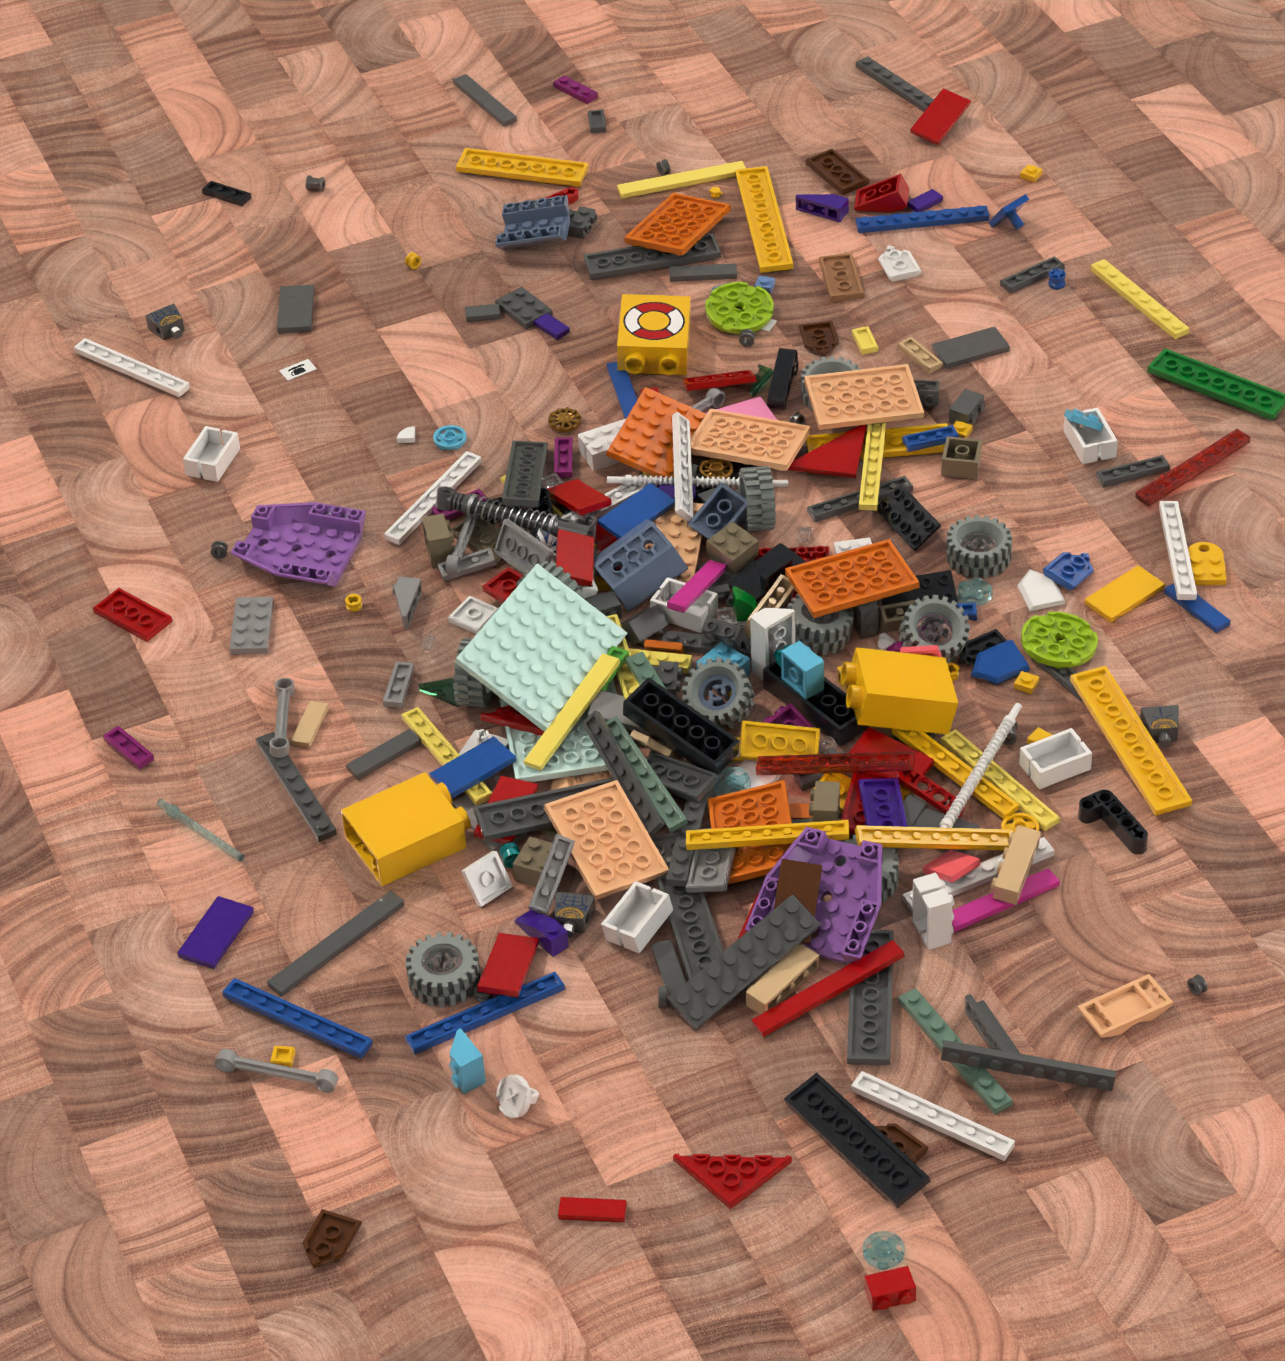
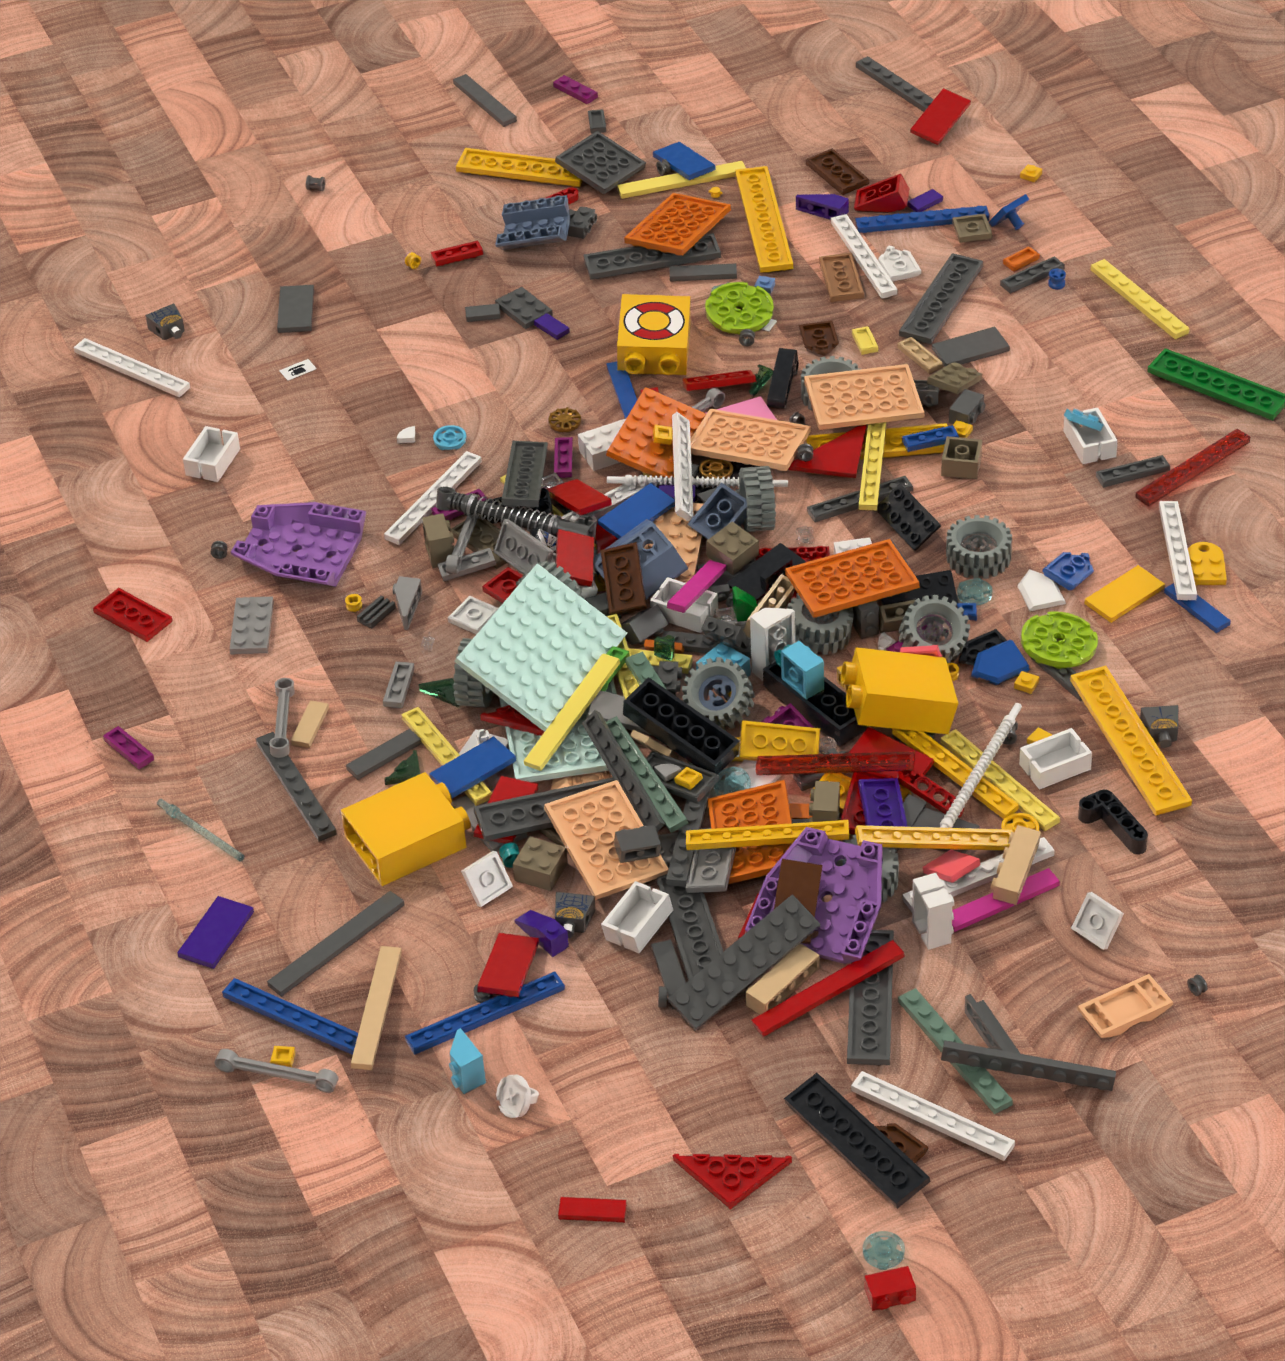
(226, 193): black tile -> none
(329, 1237): reddish brown tile -> none
(373, 610): none -> dark grey tile
(376, 1008): none -> tan tile
(405, 770): none -> clear green tile
(456, 253): none -> red plate
(459, 972): light grey wheel -> none
(551, 874): light grey tile -> none
(600, 162): none -> dark grey plate
(623, 579): none -> reddish brown tile
(637, 843): none -> dark grey brick
(662, 434): none -> yellow plate
(664, 647): none -> clear green tile
(667, 771): none -> light grey tile
(684, 160): none -> blue tile
(688, 778): none -> yellow tile
(805, 456): none -> dark grey bush
(864, 256): none -> white plate
(941, 298): none -> dark grey plate
(954, 378): none -> dark tan plate
(972, 228): none -> dark tan plate
(1021, 259): none -> orange tile
(1097, 920): none -> white tile

